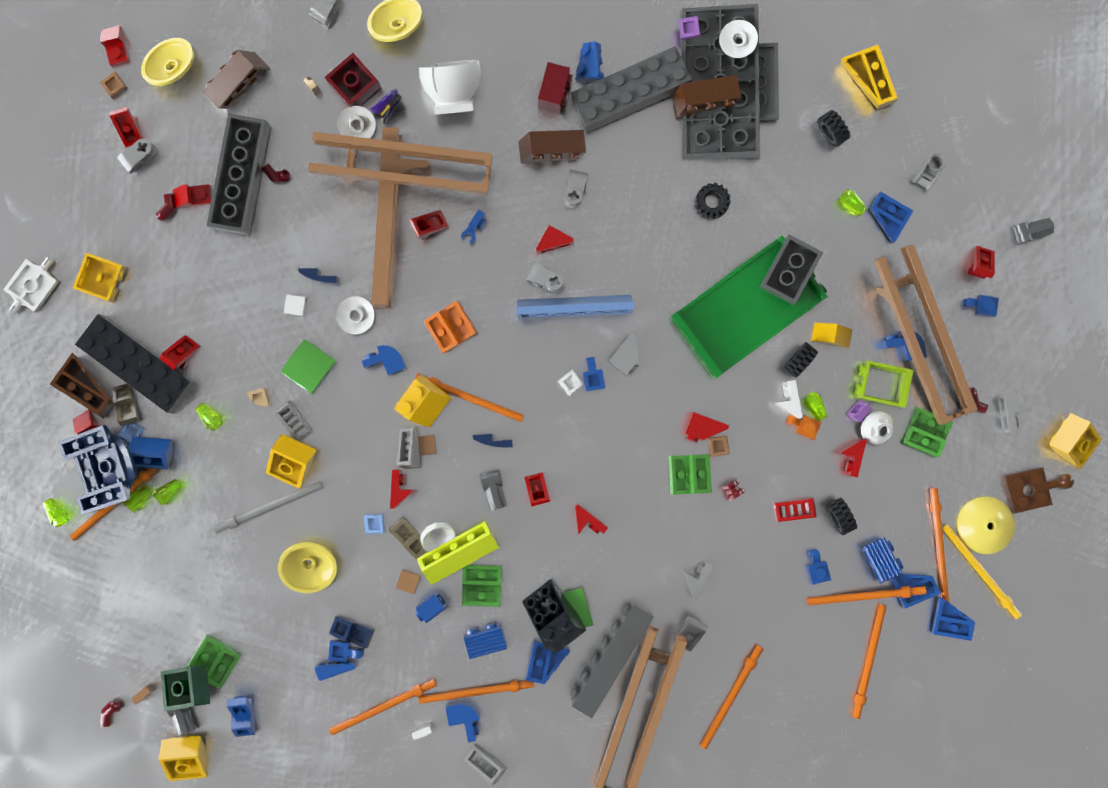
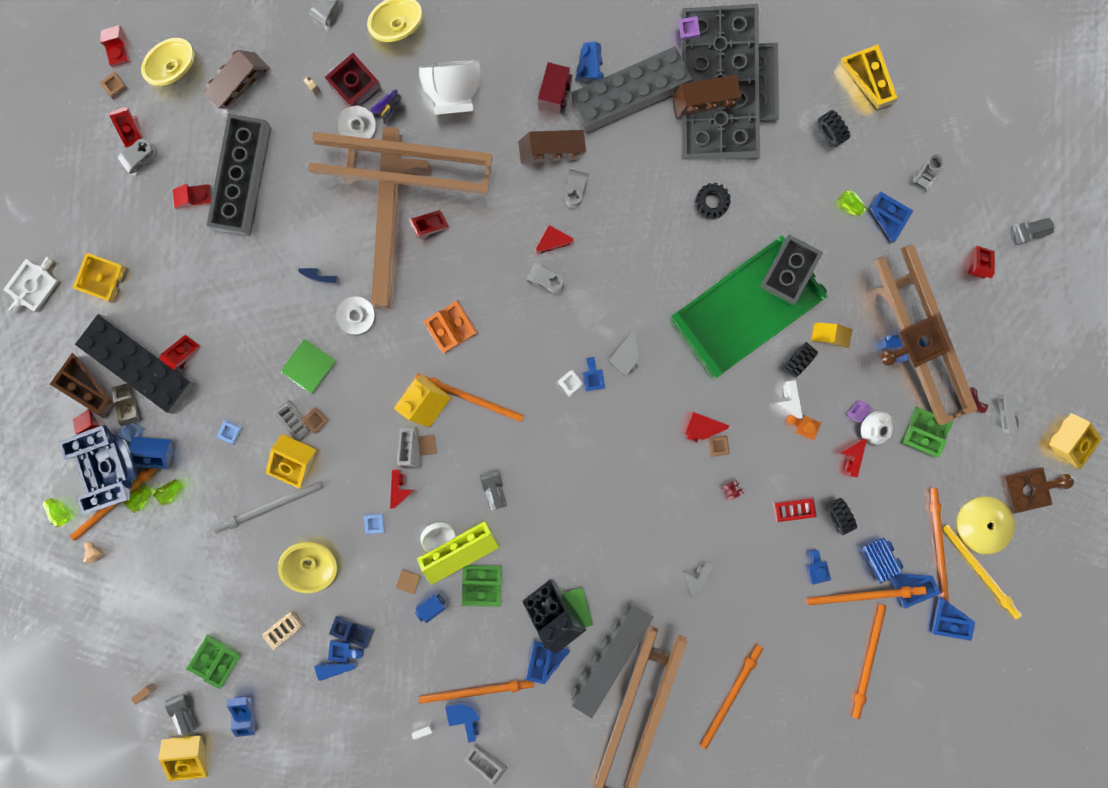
(91, 554): none -> light nougat rock
(107, 711): dark red arm -> none
(167, 209): dark red arm -> none
(185, 687): dark green slope -> none
(209, 417): clear neon green cone -> none
(229, 432): none -> light blue tile
(259, 397): tan tile -> none
(276, 176): dark red arm -> none
(293, 619): none -> tan slope
(295, 305): white tile -> none
(314, 420): none -> medium nougat tile
(389, 357): blue brick -> none
(408, 537): dark tan slope -> none
(416, 690): orange bar -> none
(477, 221): blue plate -> none
(485, 641): blue brick -> none
(487, 439): dark blue slope -> none
(537, 489): red slope -> none
(575, 306): medium blue arch -> none
(584, 517): red slope -> none
(690, 474): bright green slope -> none
(694, 631): light grey slope -> none
(736, 30): white dish -> none
(816, 405): clear neon green cone -> none
(903, 385): lime window -> none
(910, 339): none -> reddish brown plate
(983, 304): blue plate -> none

